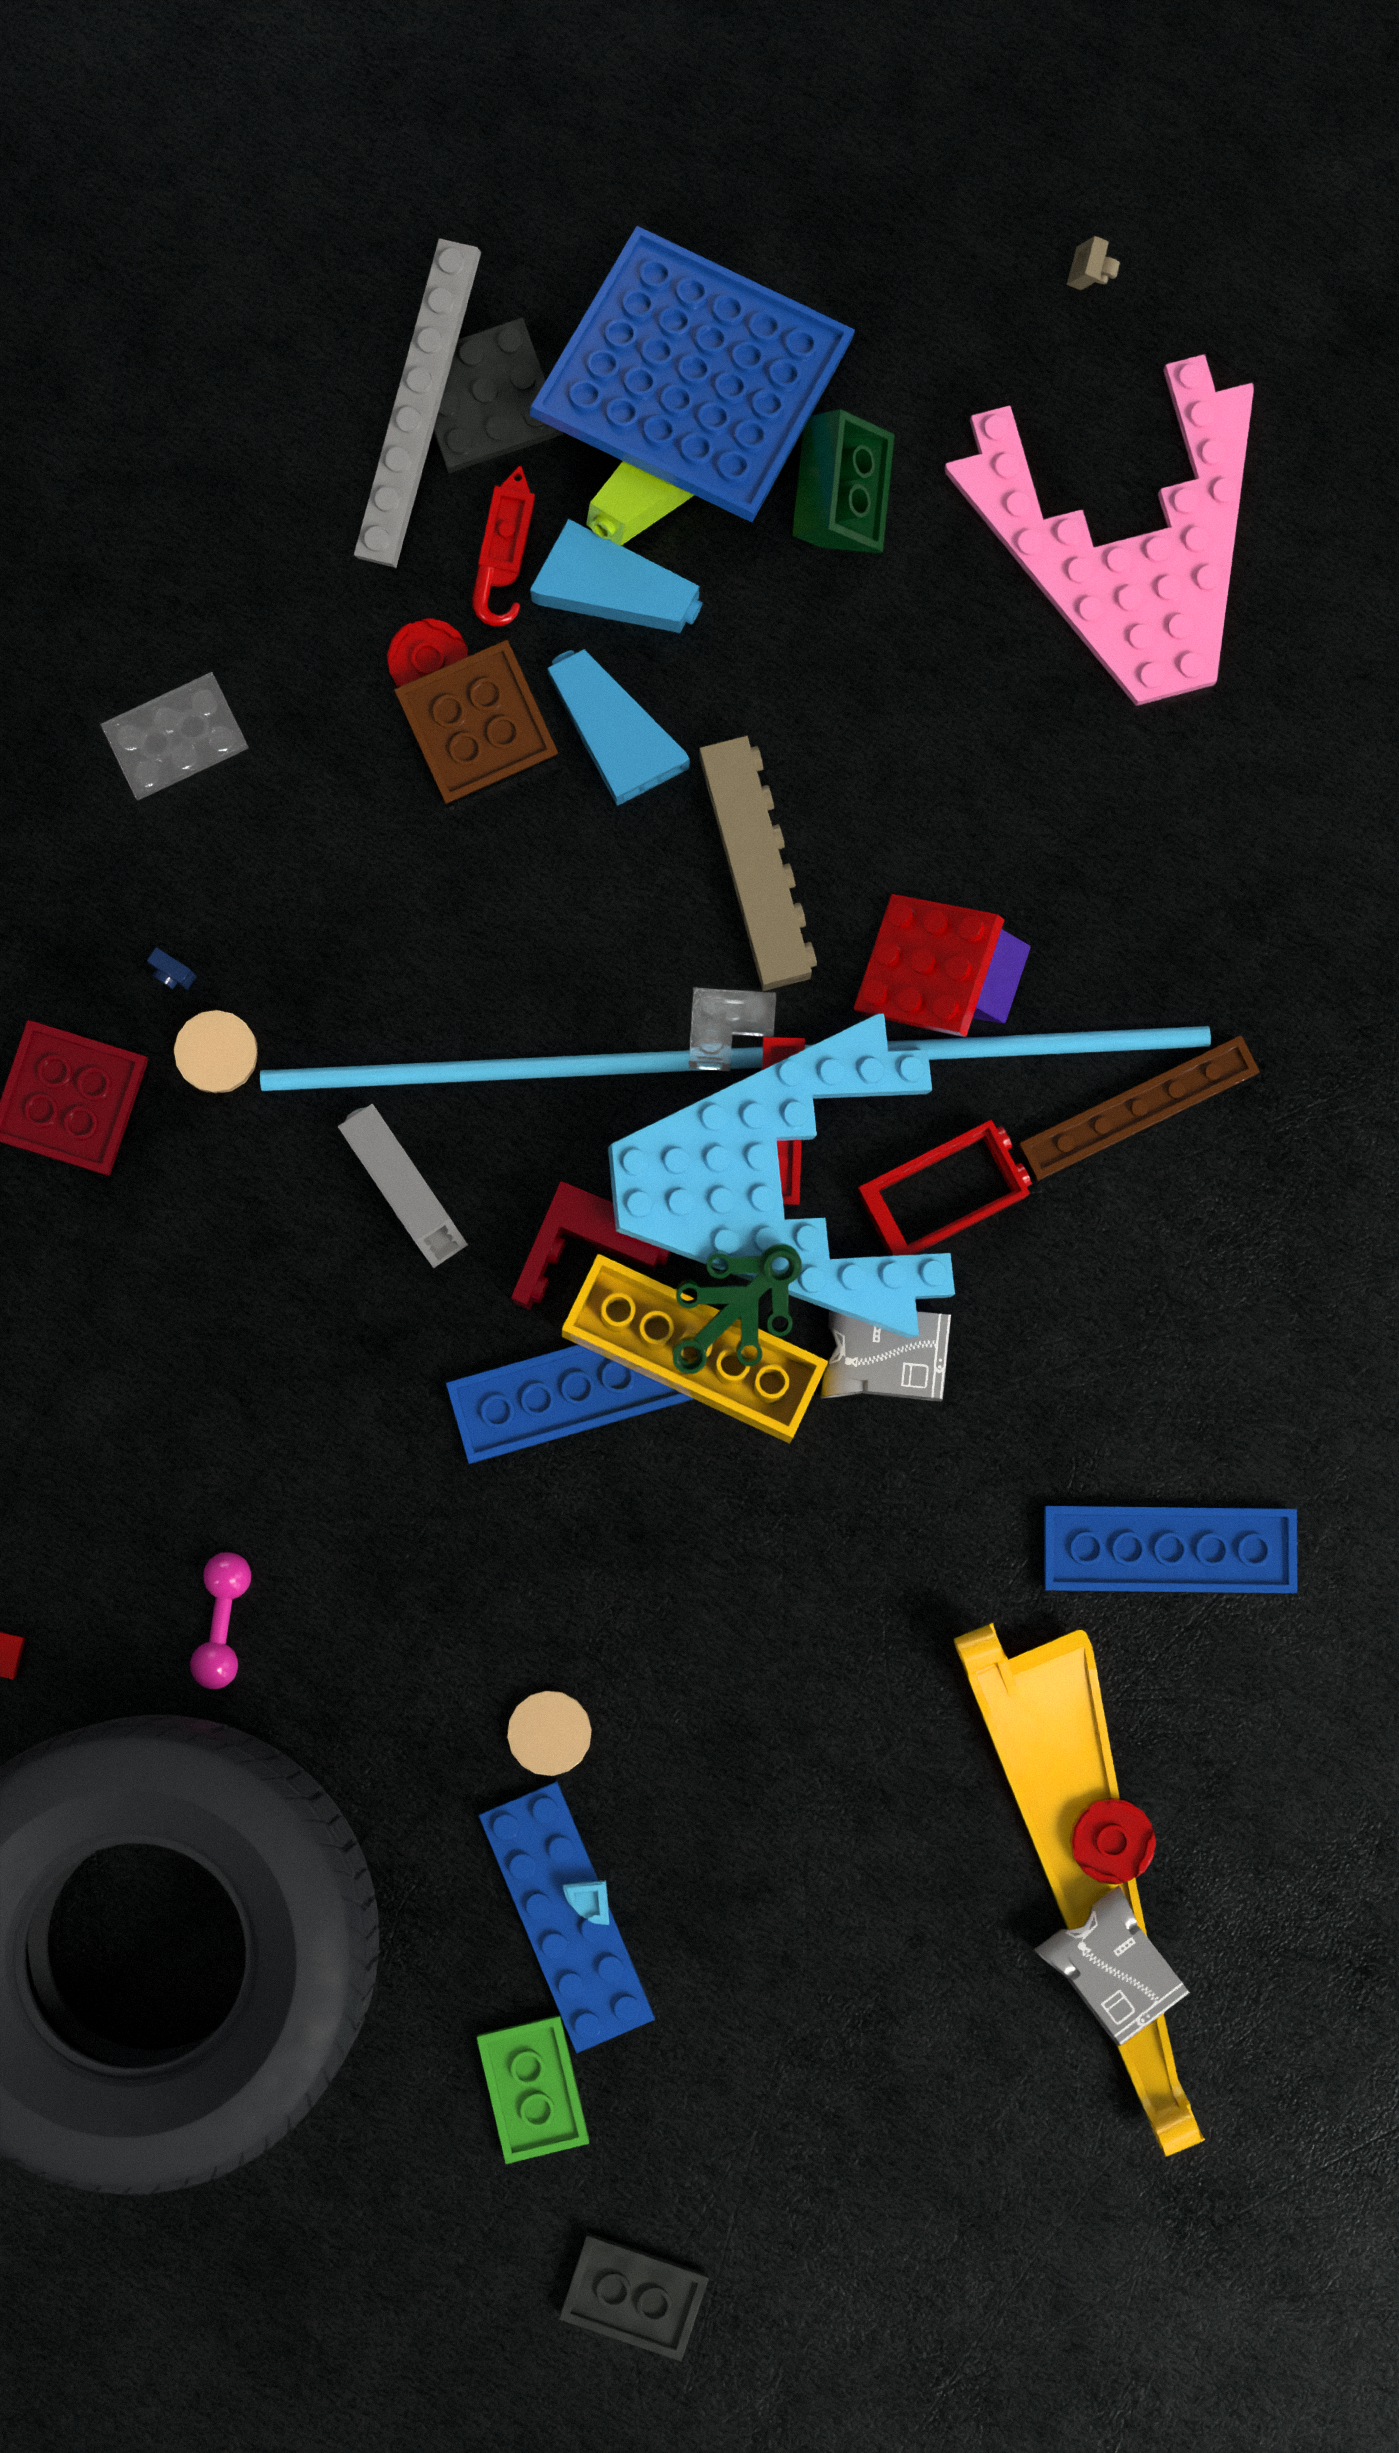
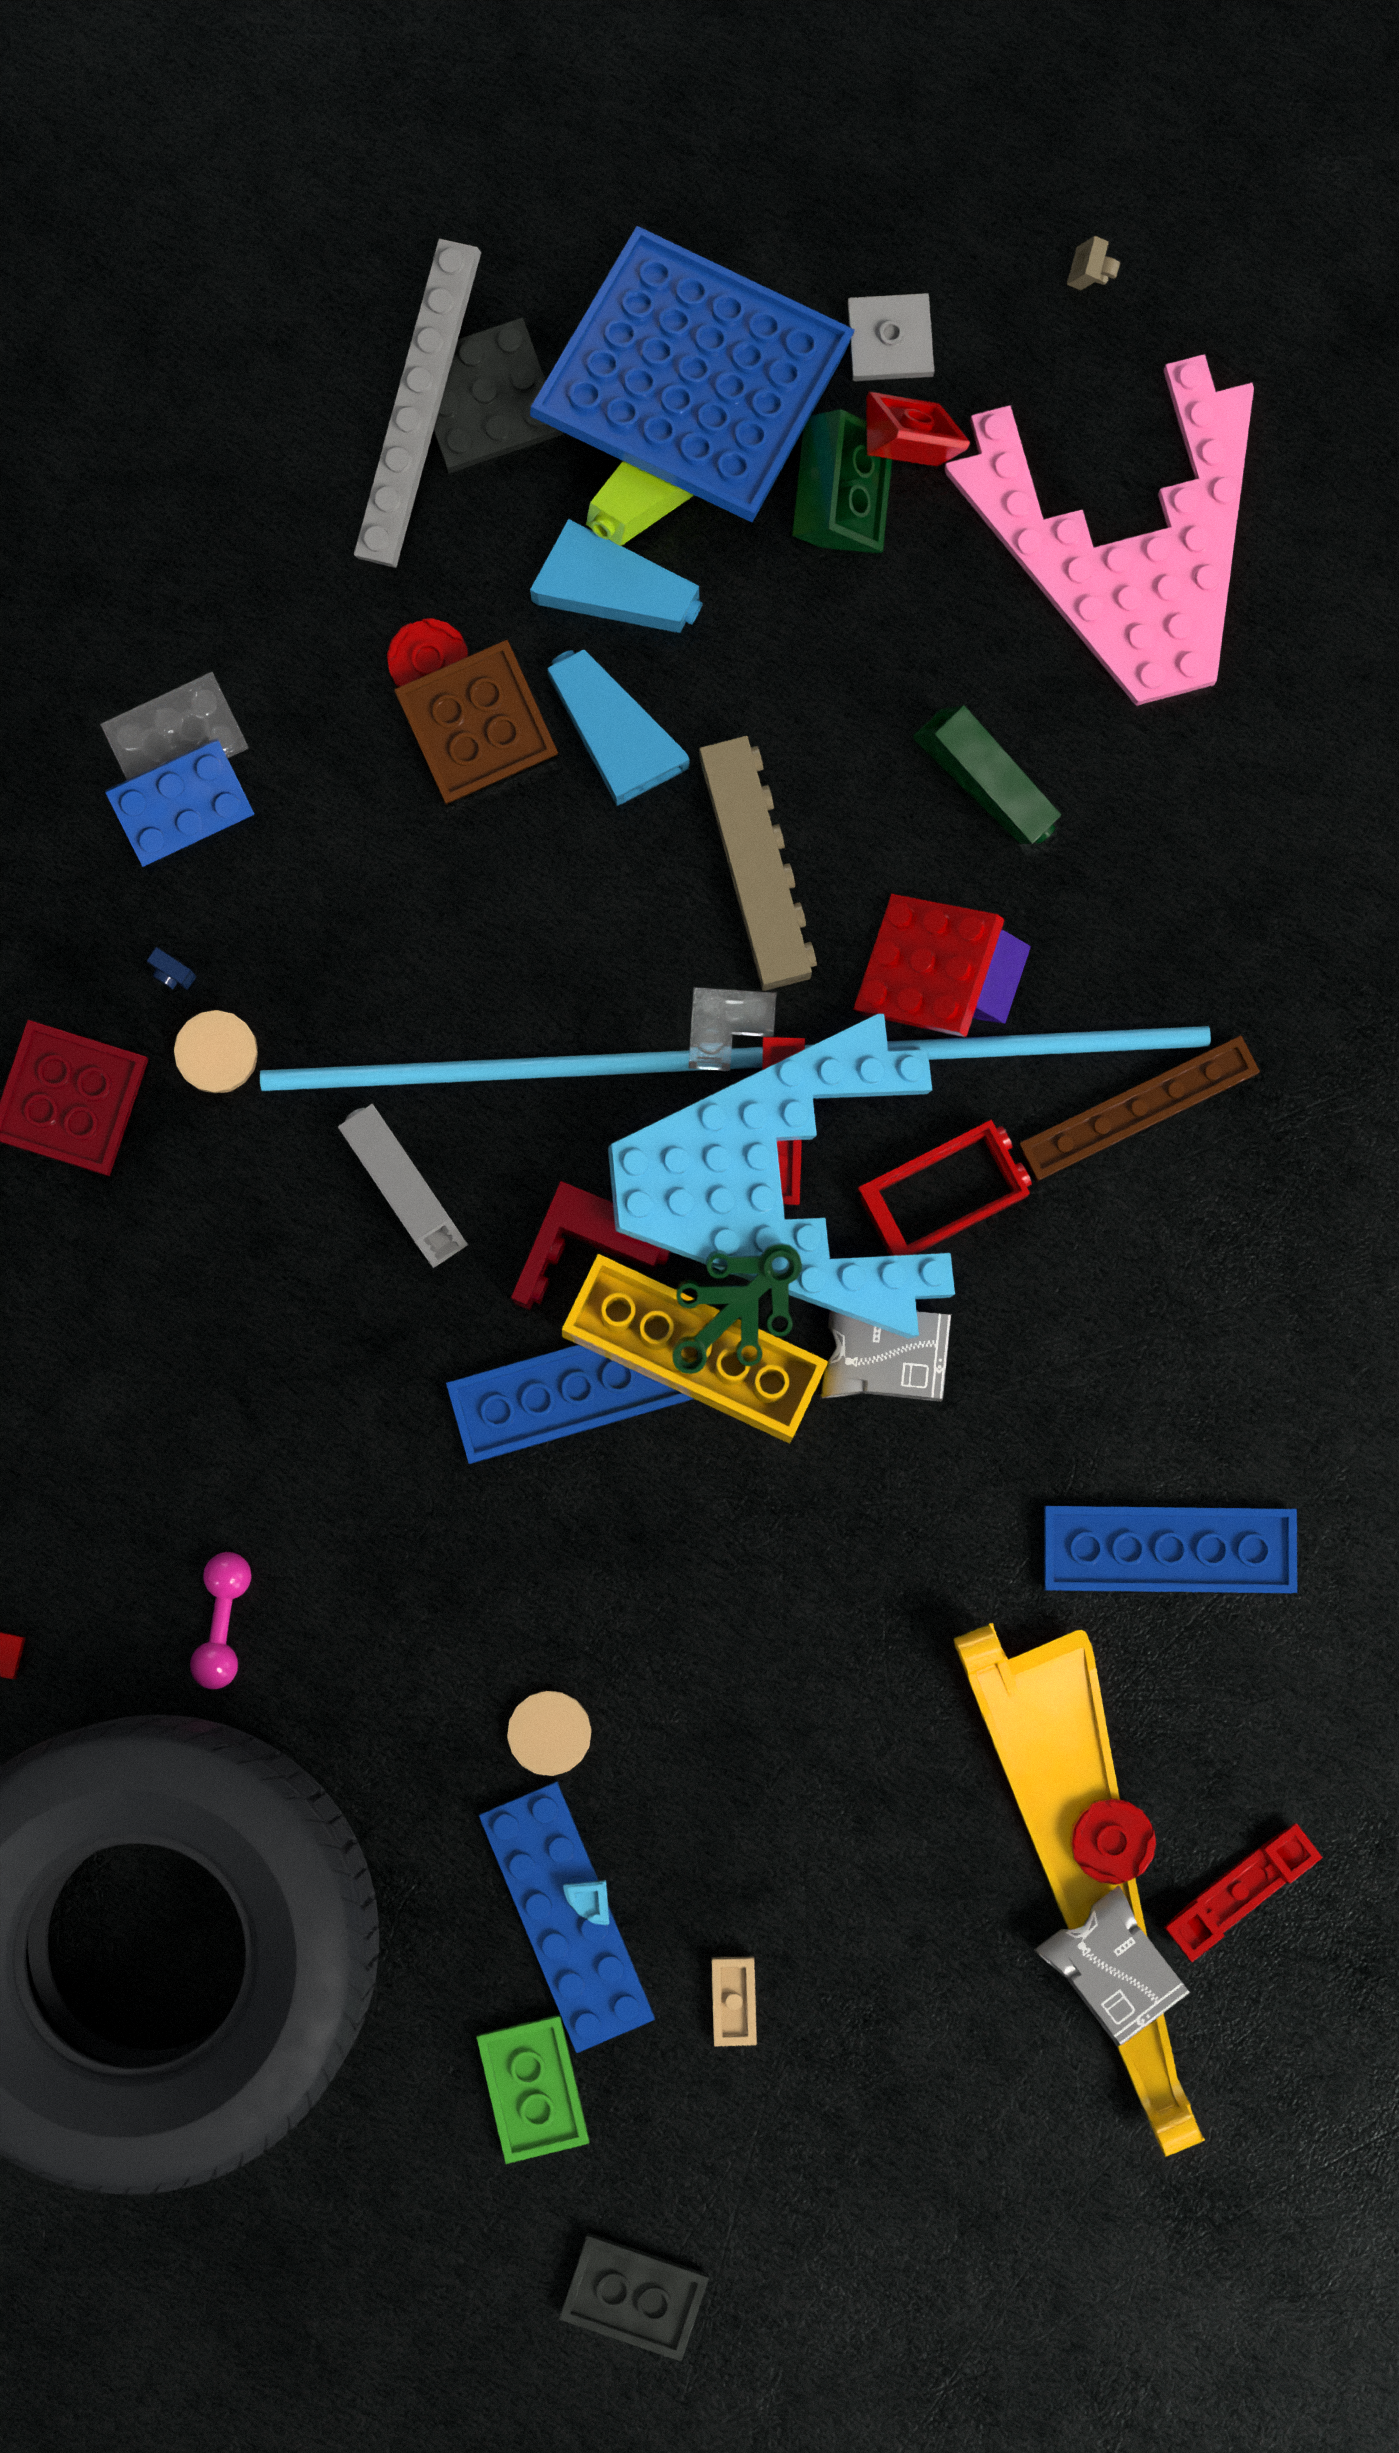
(179, 802): none -> blue plate
(503, 545): red plate -> none
(734, 2001): none -> tan plate
(891, 337): none -> light grey plate
(911, 430): none -> red slope
(988, 774): none -> dark green slope
(1241, 1890): none -> red slope

